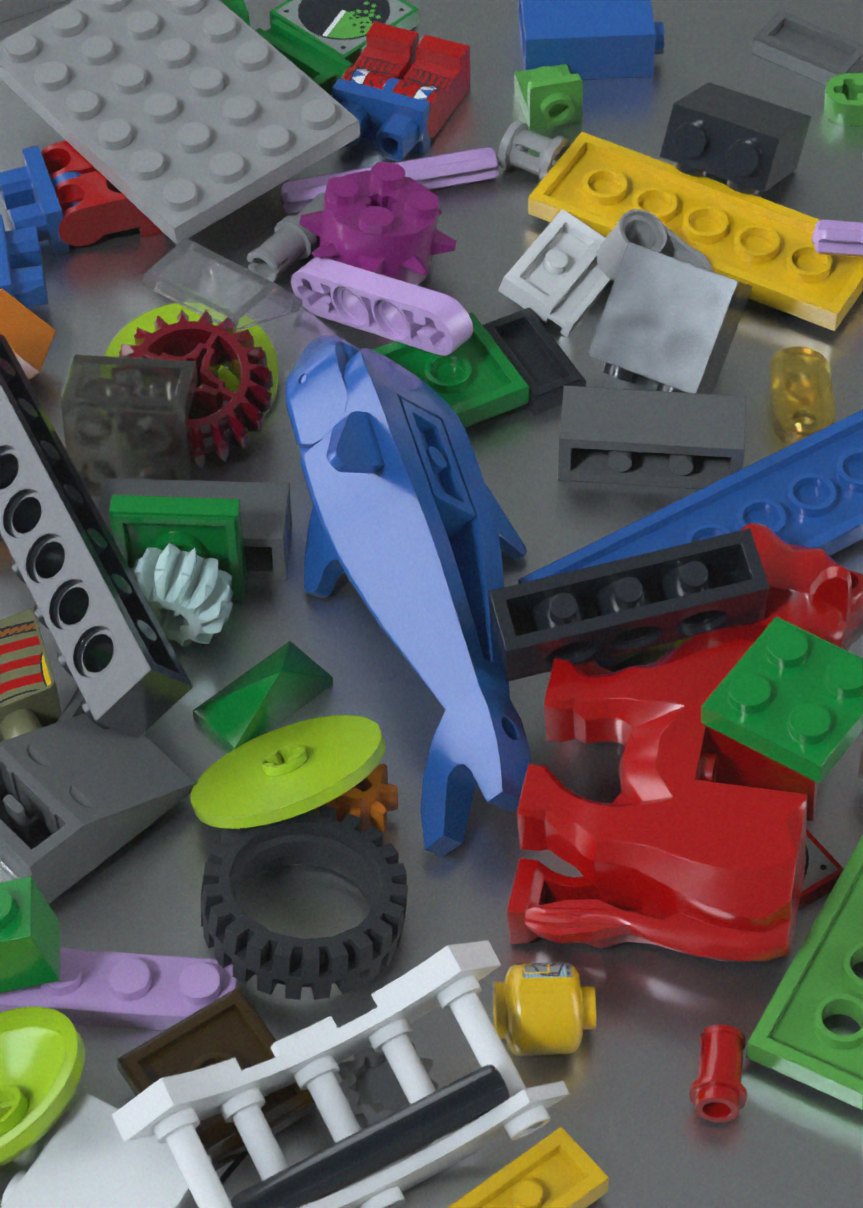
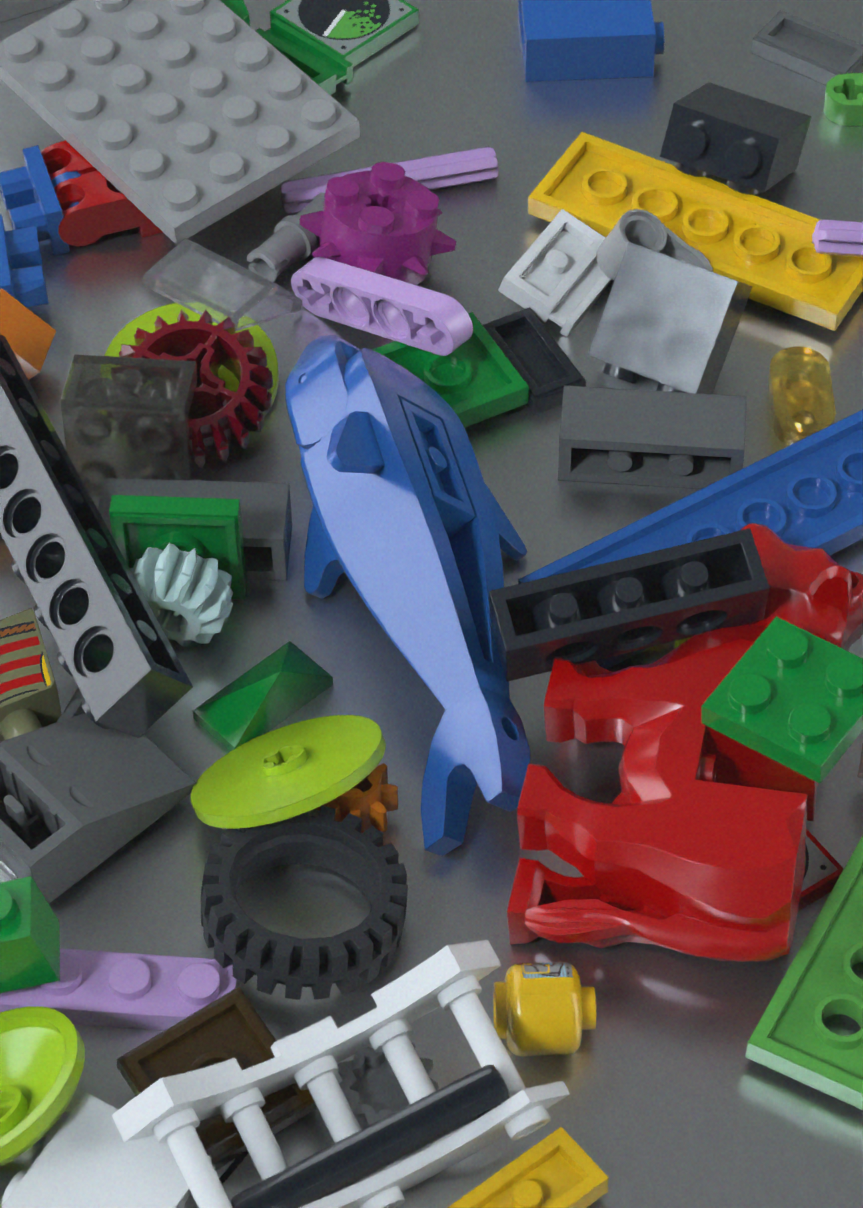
(404, 88): hips -> none
(517, 142): light grey bush -> none
(549, 96): bright green bracket -> none
(719, 1089): red pin -> none

